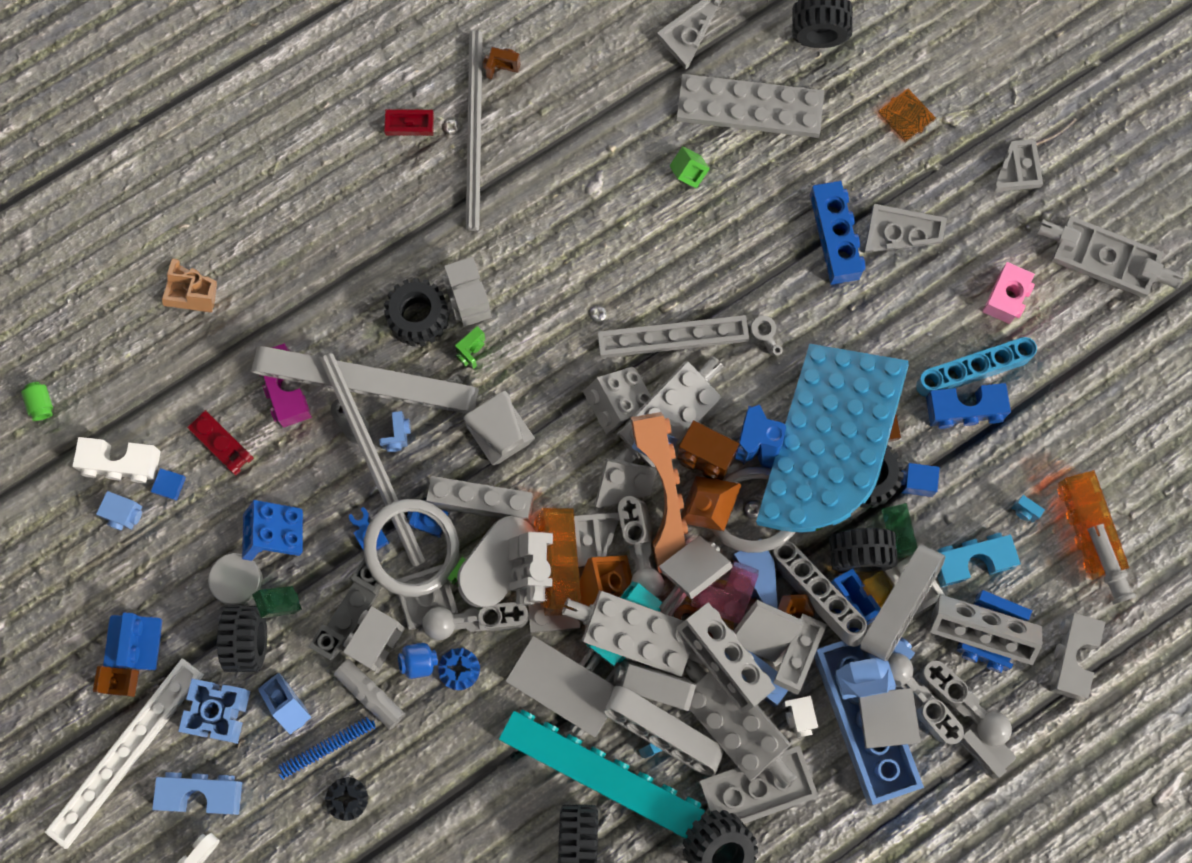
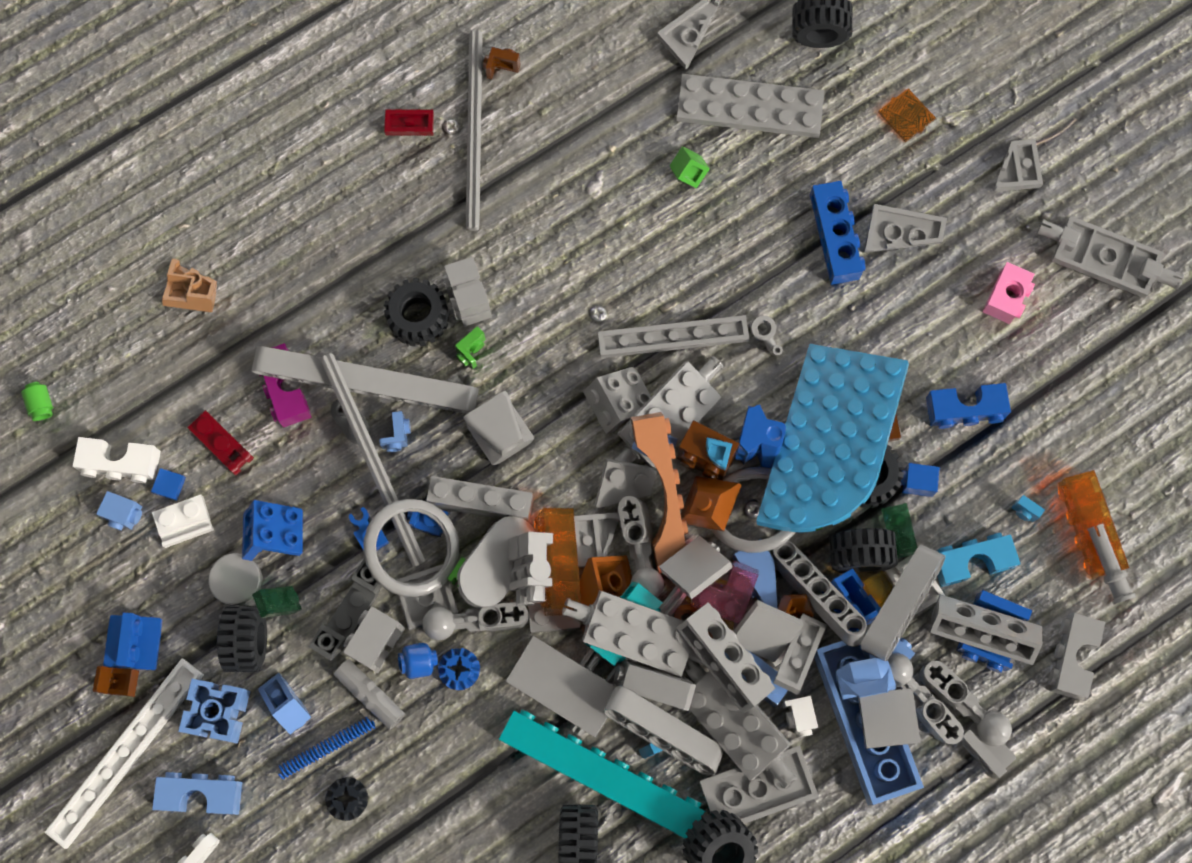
(182, 521): none -> white plate
(718, 452): none -> dark azure tile
(984, 359): dark azure beam -> none

